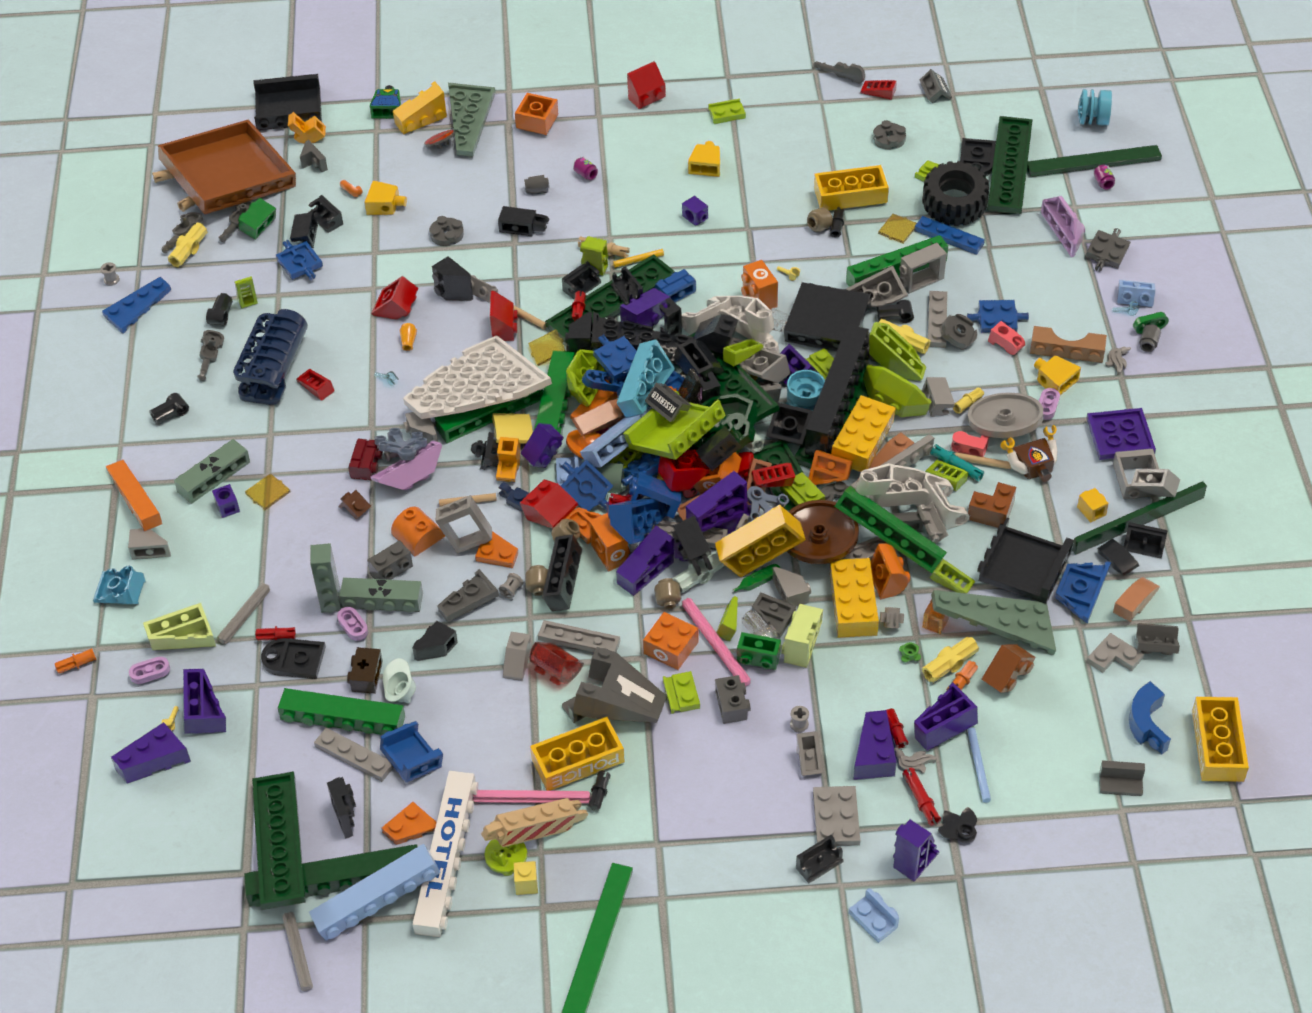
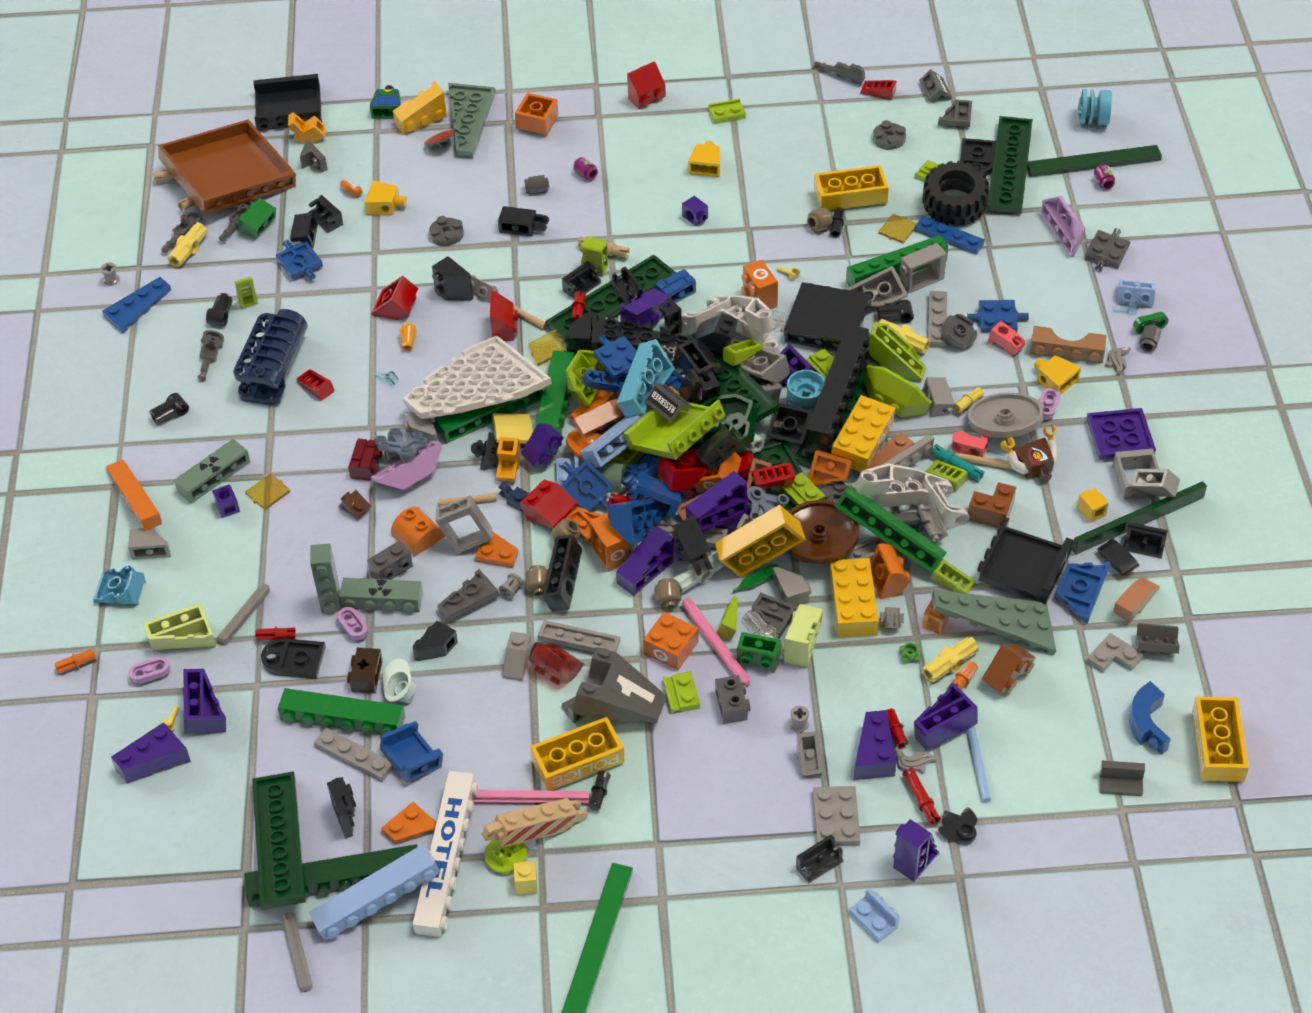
(634, 259): yellow bar -> none
(958, 114): none -> dark grey wing

